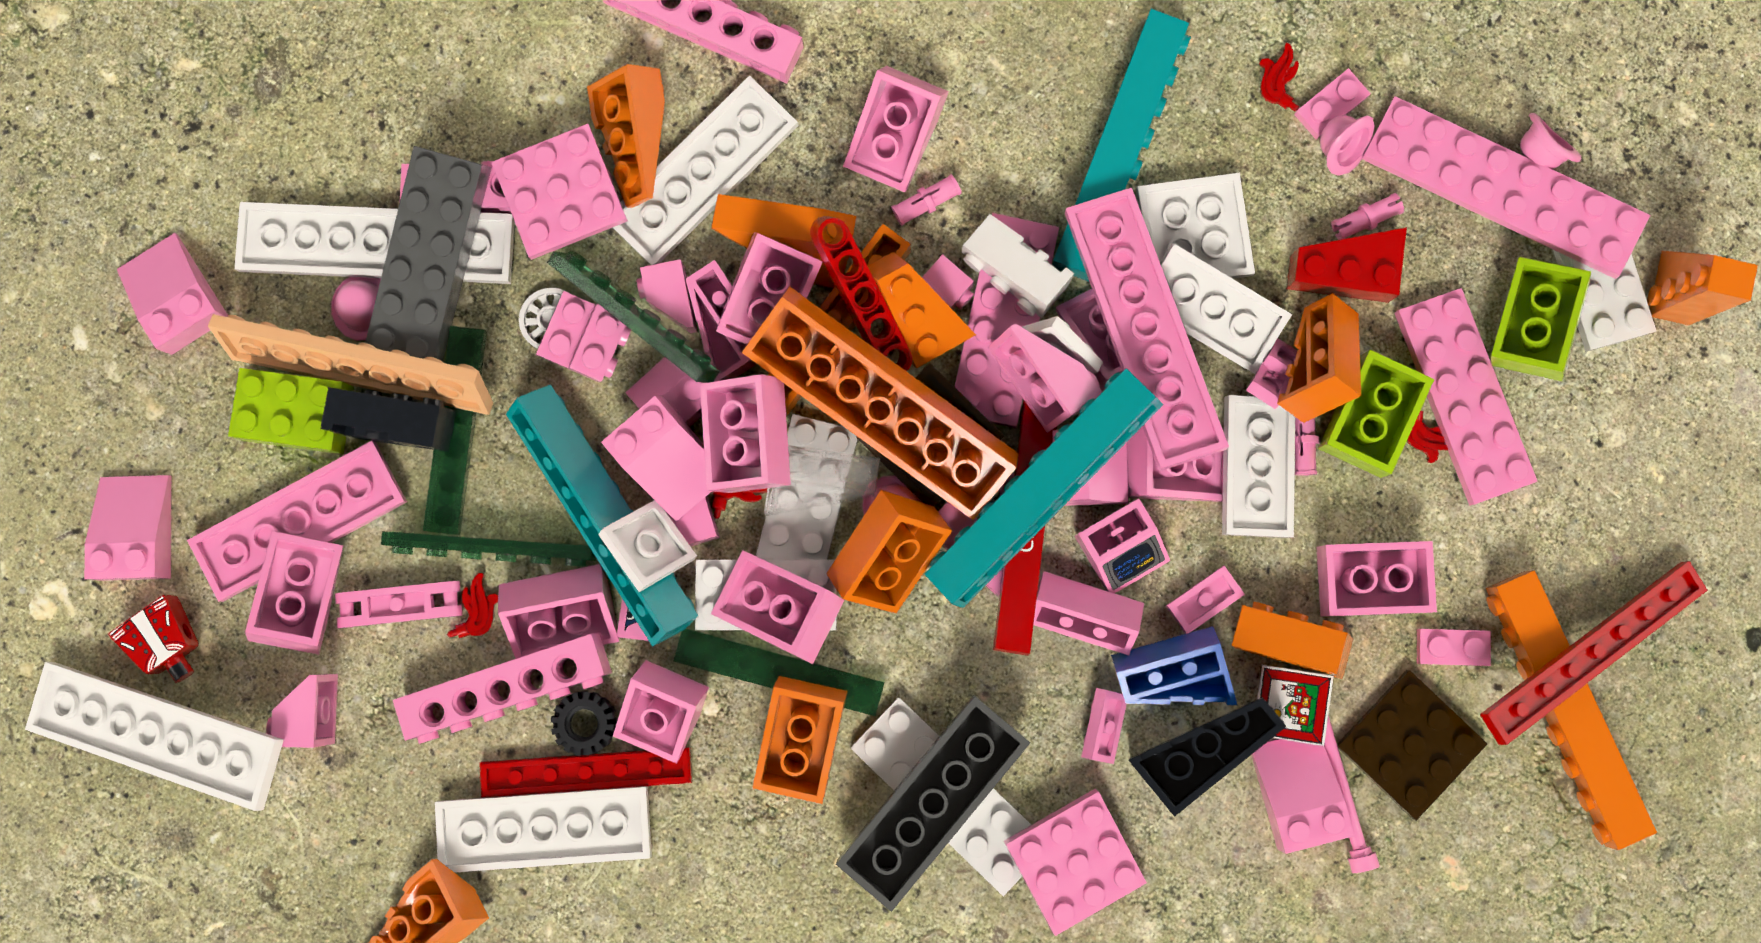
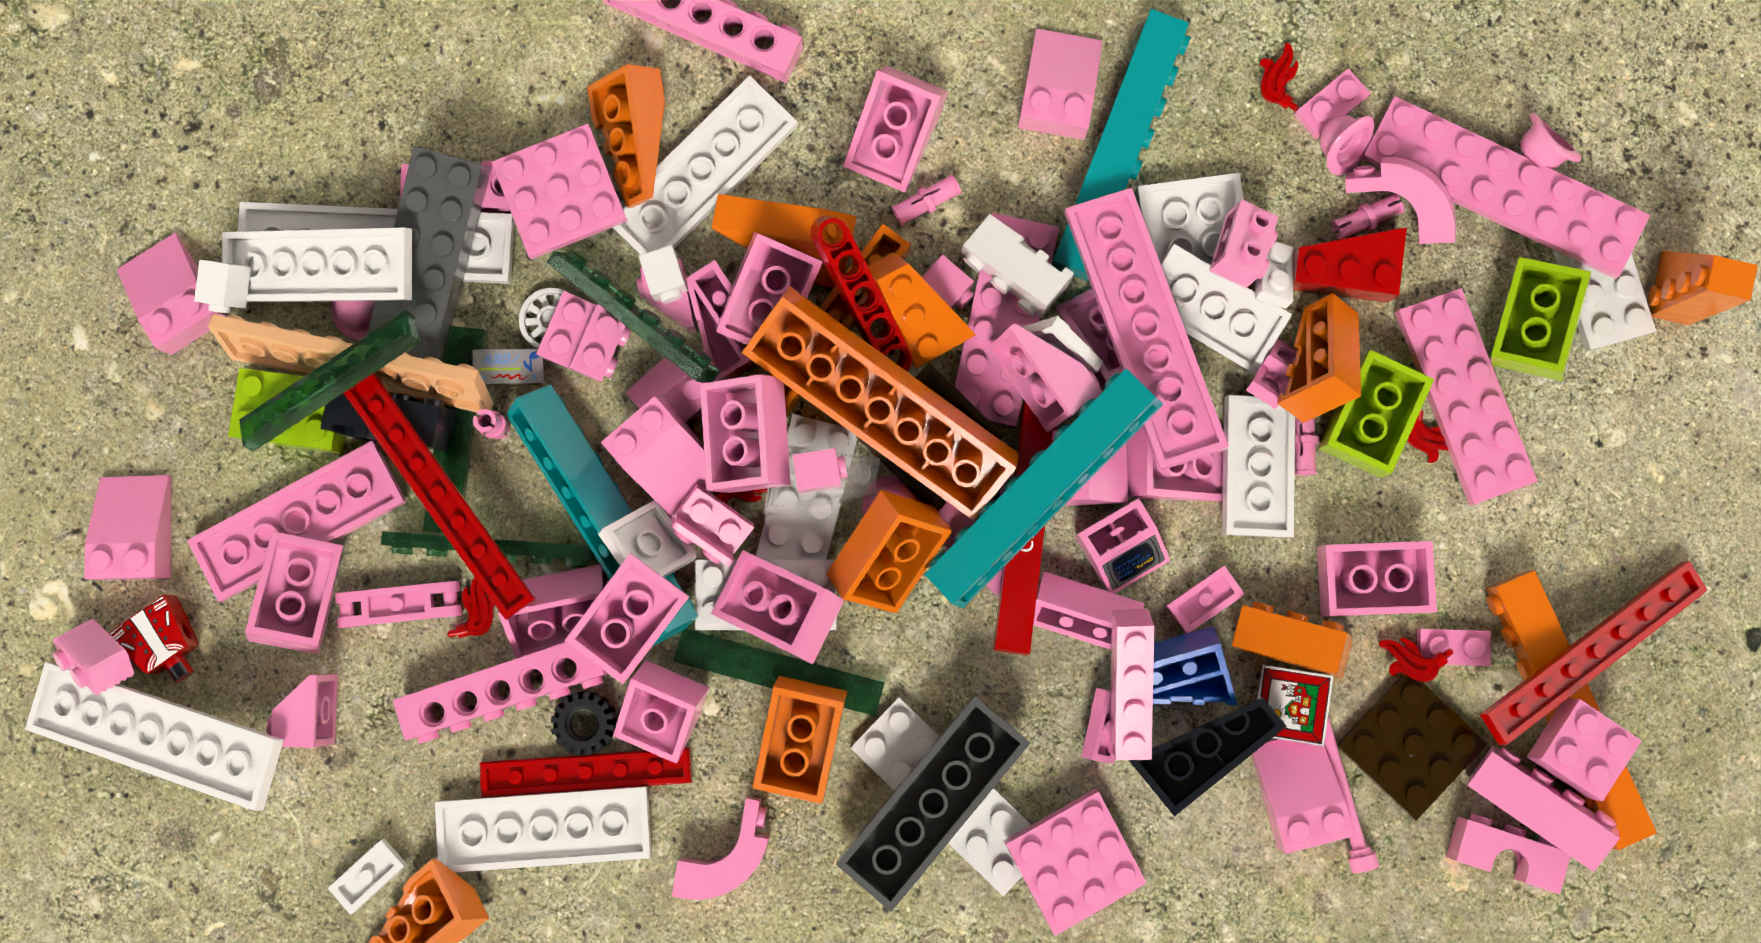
(92, 657): none -> bright pink brick
(222, 285): none -> white brick
(324, 264): none -> white plate
(329, 380): none -> clear green plate
(367, 876): none -> white plate
(440, 496): none -> red tile
(484, 421): none -> bright pink pin
(508, 366): none -> light grey tile
(626, 618): none -> bright pink slope
(663, 274): none -> white brick
(711, 525): none -> bright pink bracket
(712, 878): none -> bright pink arch
(819, 470): none -> bright pink brick
(1060, 84): none -> bright pink slope
(1132, 684): none -> brick
(1244, 244): none -> bright pink brick
(1277, 283): none -> white plate
(1412, 662): none -> red piece
(1419, 187): none -> bright pink arch
(1537, 862): none -> bright pink arch
(1544, 808): none -> bright pink brick
(1584, 749): none -> bright pink brick

